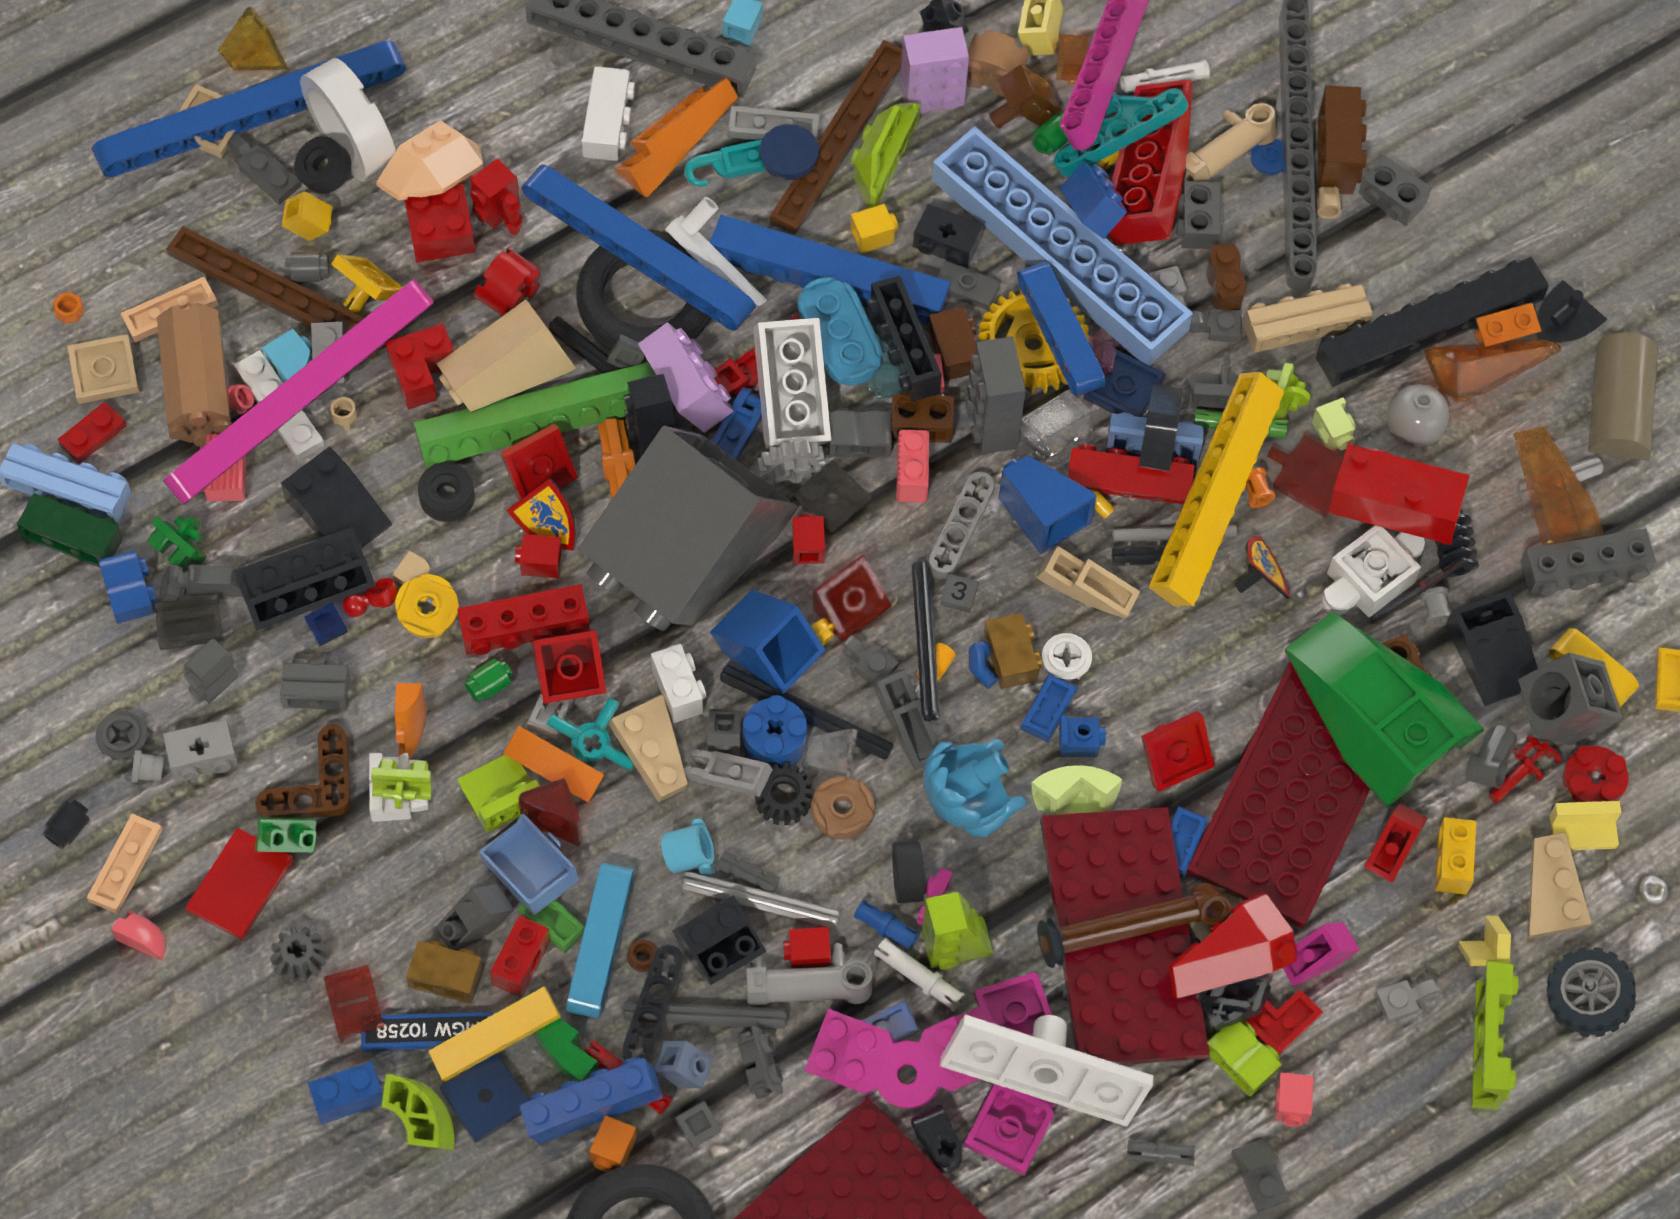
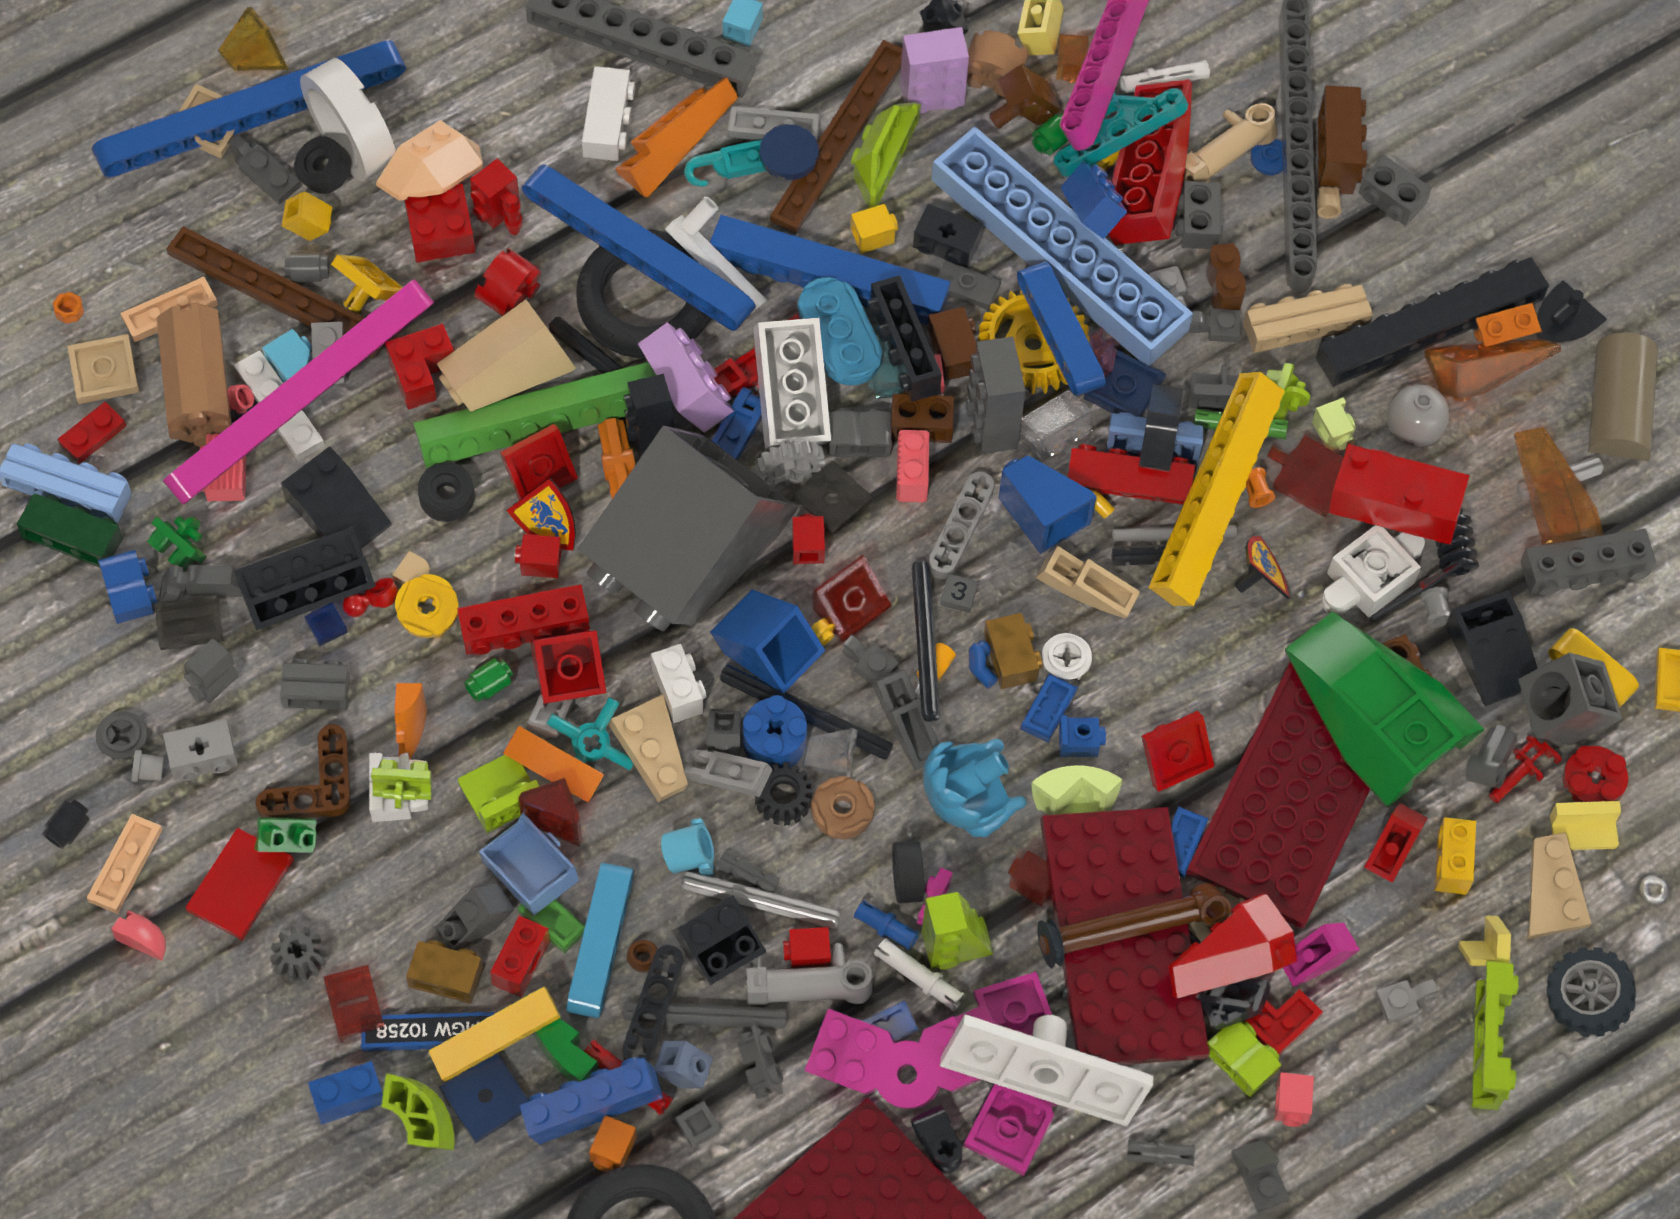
(343, 406): tan hose -> none
(625, 353): dark grey tile -> none
(1030, 878): none -> clear red brick

